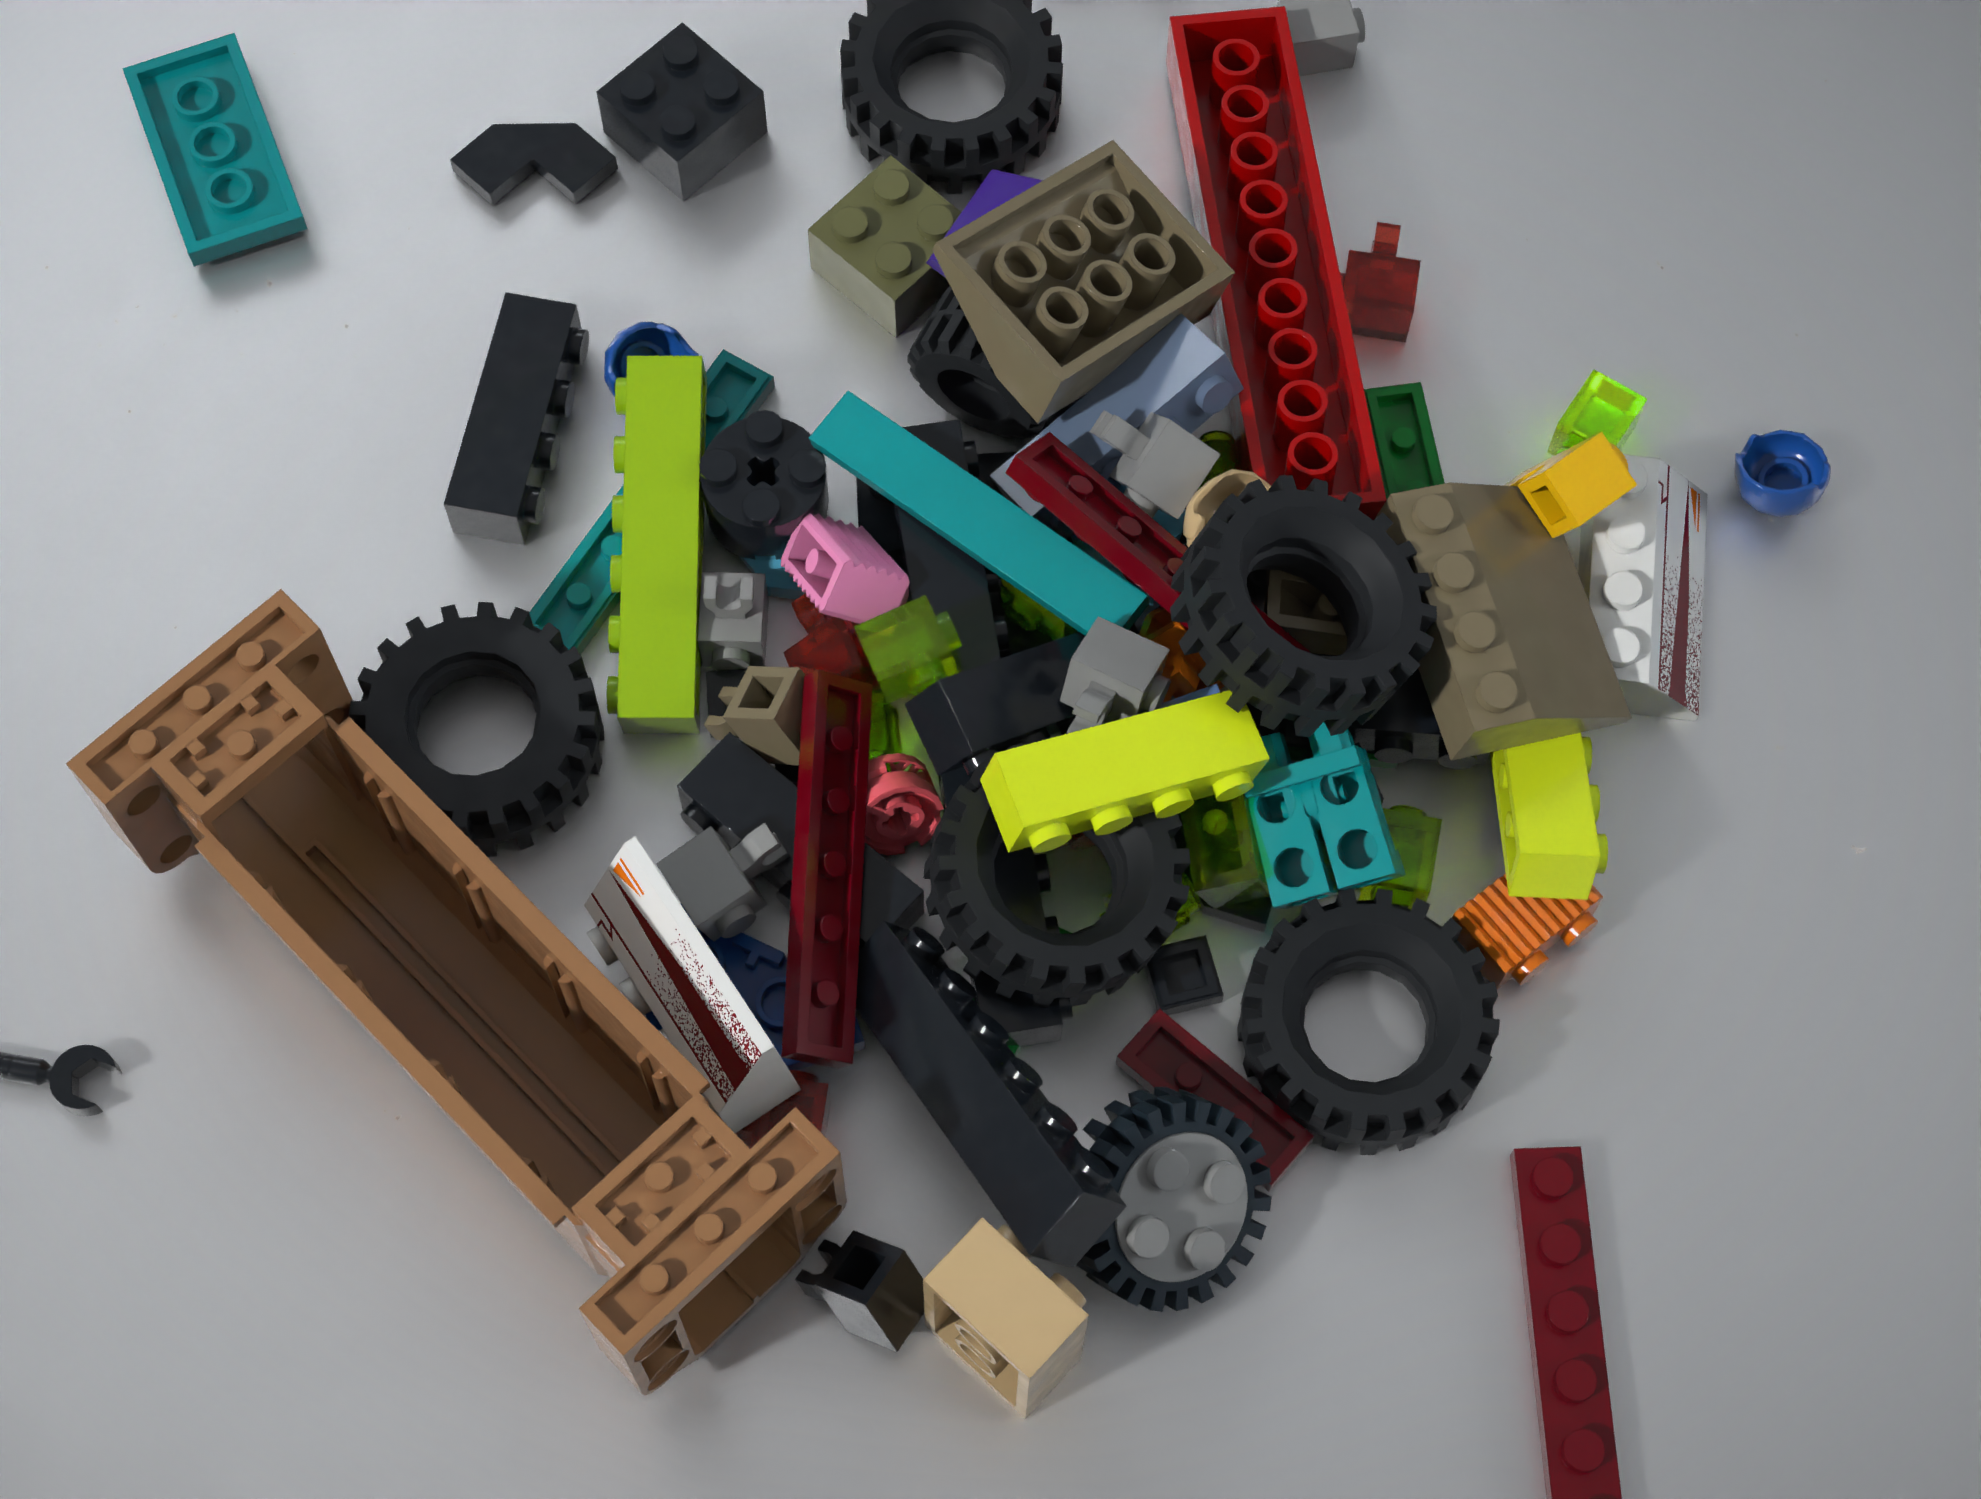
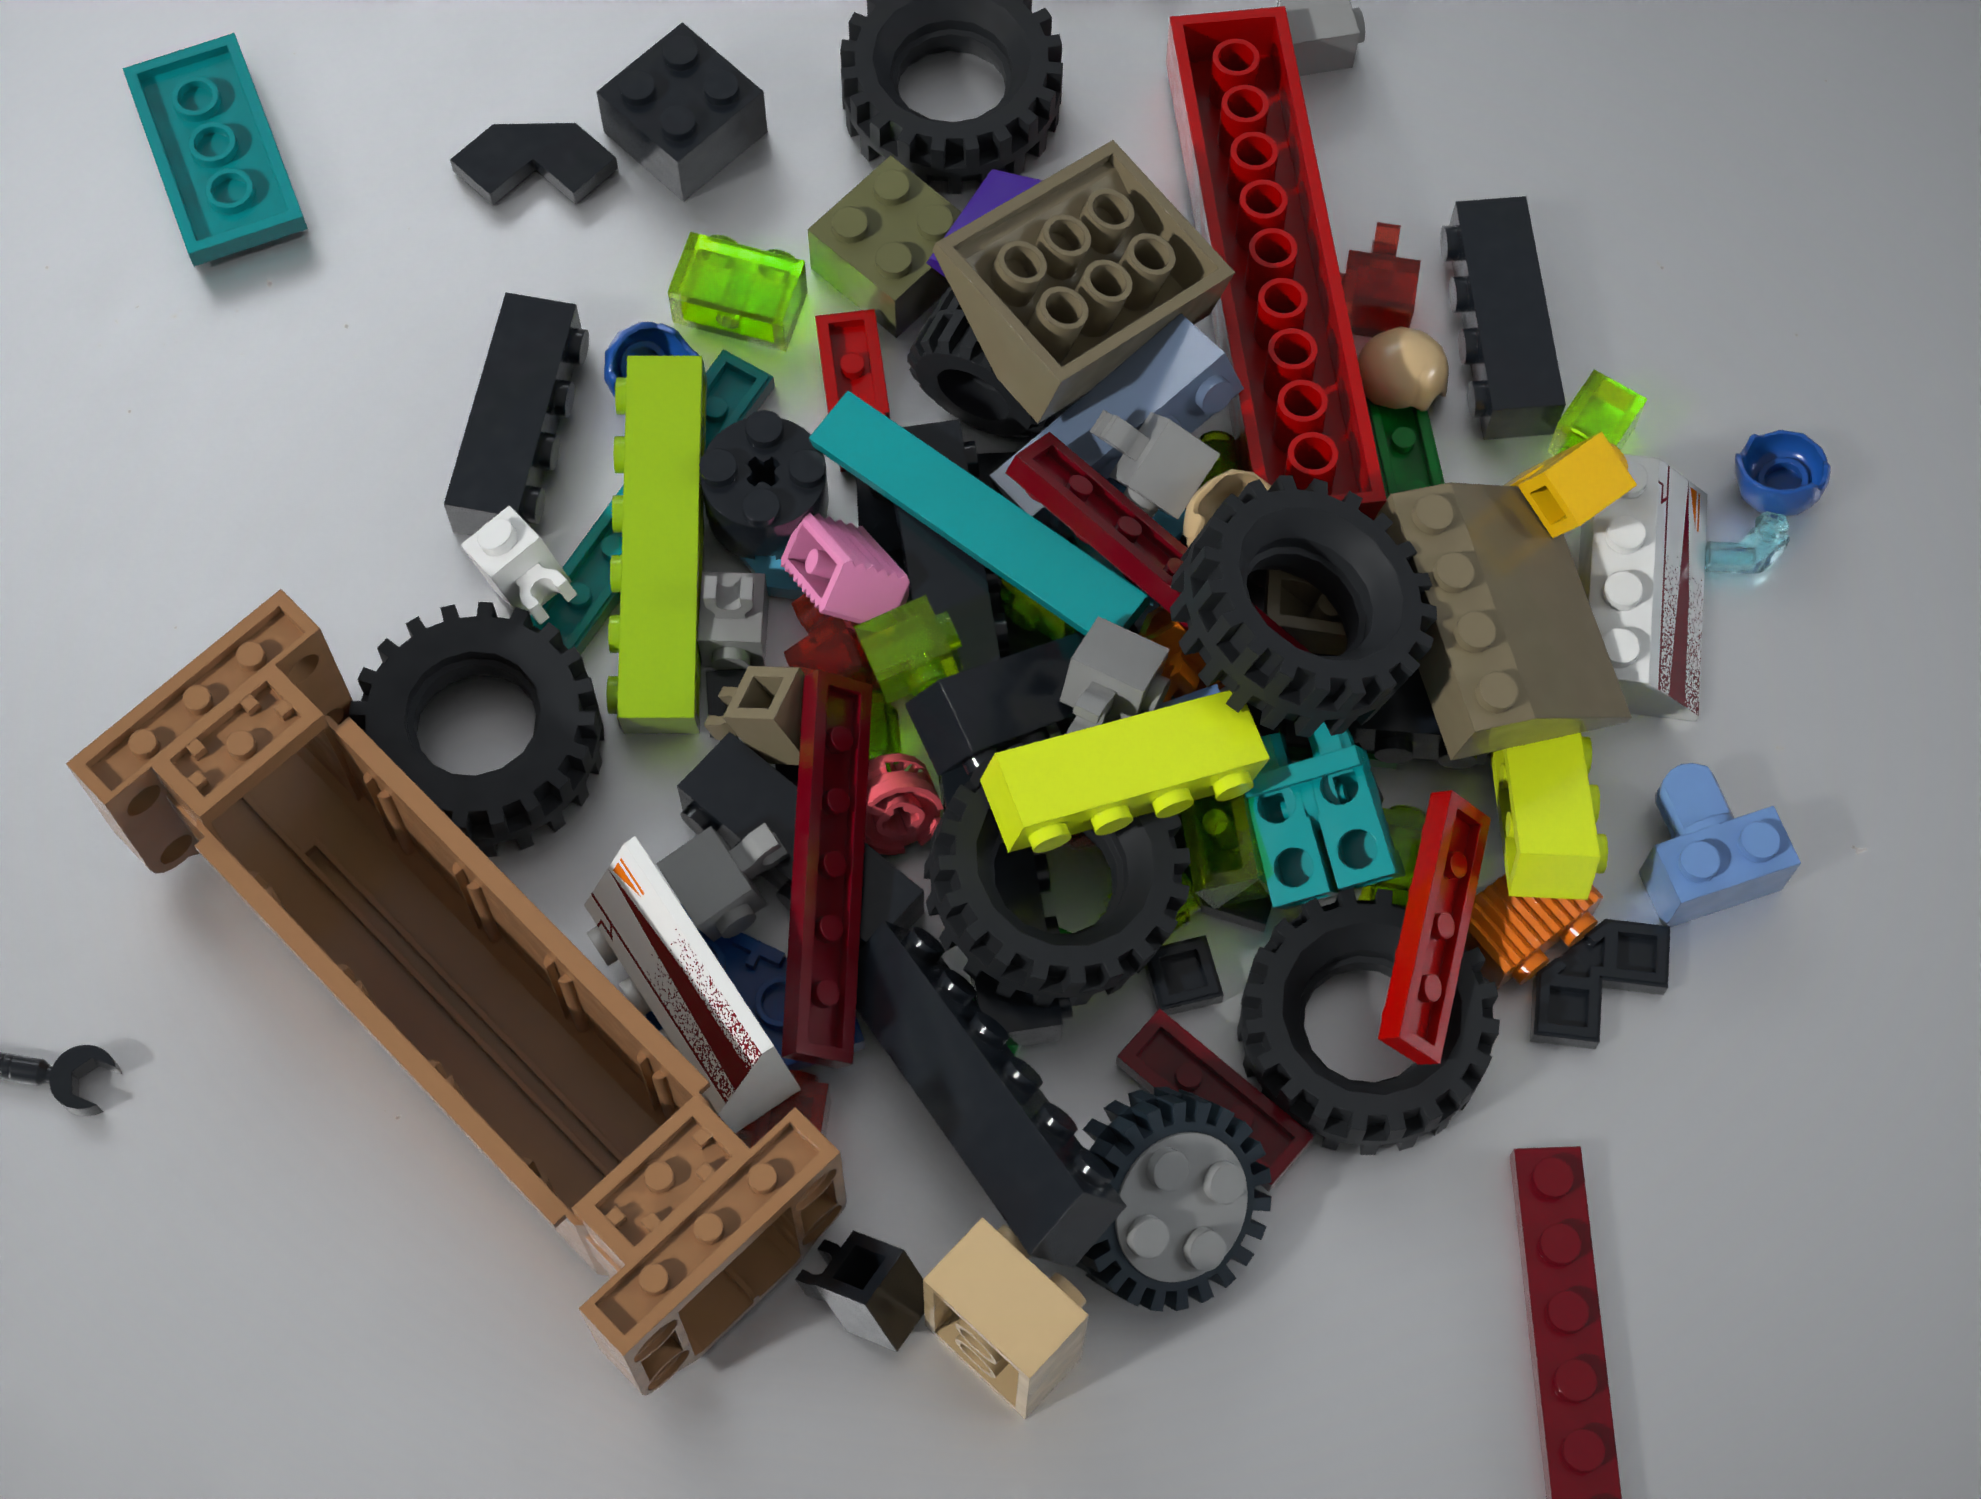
(518, 564): none -> white brick
(738, 290): none -> clear neon green brick
(852, 359): none -> red hinge
(1403, 369): none -> tan hair
(1434, 928): none -> red plate
(1503, 318): none -> black brick
(1610, 957): none -> black tile
(1711, 854): none -> medium blue brick
(1755, 551): none -> clear light blue arm

